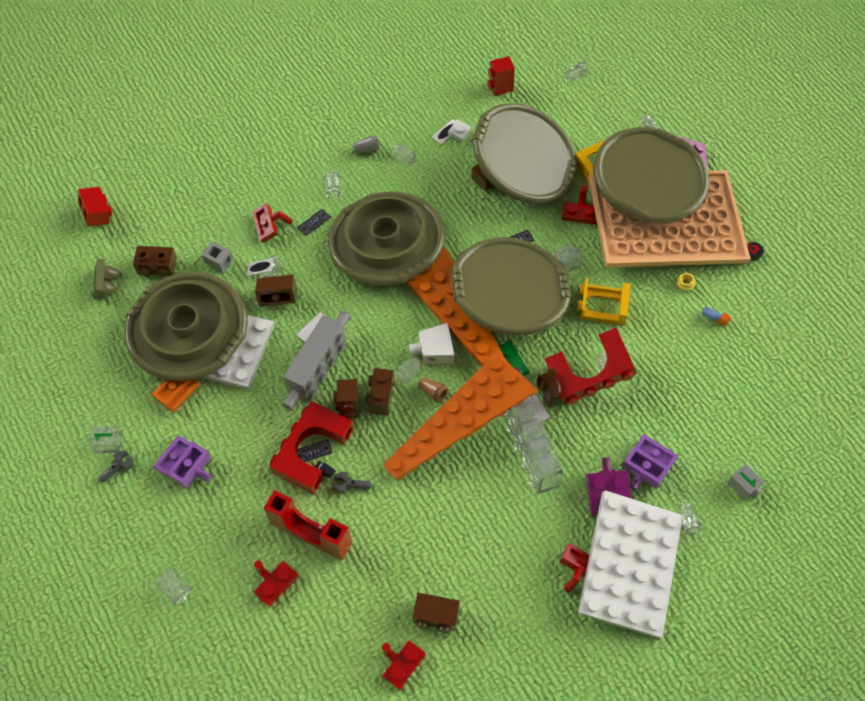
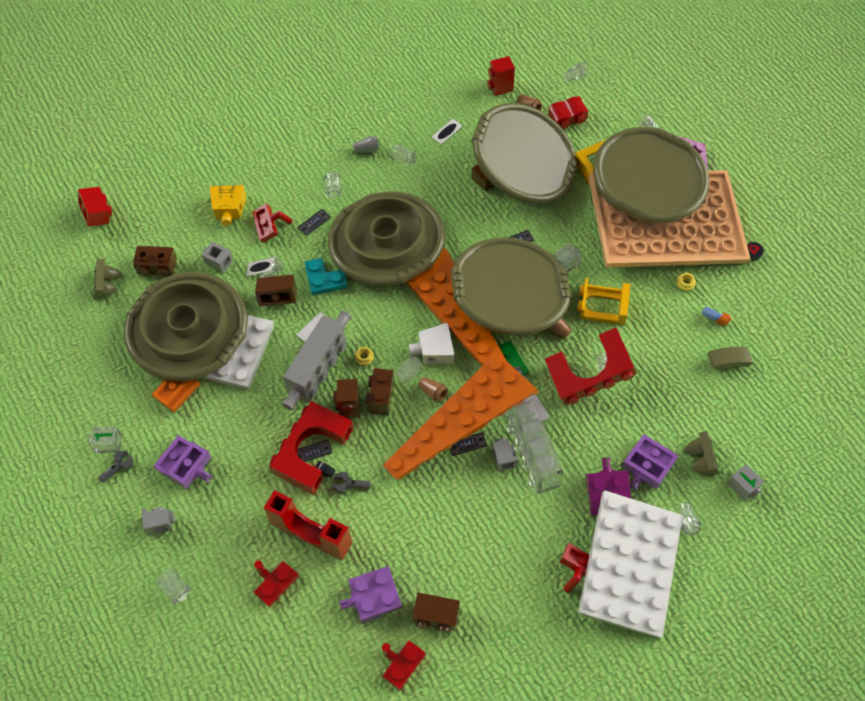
(158, 520): none -> light grey brick
(227, 202): none -> yellow torso
(323, 282): none -> teal plate
(364, 351): none -> light yellow plate
(373, 595): none -> medium lavender plate
(459, 131): white plate -> none
(469, 444): none -> sticker
(504, 454): none -> light grey brick
(529, 101): none -> medium nougat cone
(549, 386): reddish brown plate -> none
(561, 328): none -> medium nougat cone
(568, 112): none -> red brick
(579, 211): red plate -> none
(704, 446): none -> olive tile
(730, 356): none -> olive slope

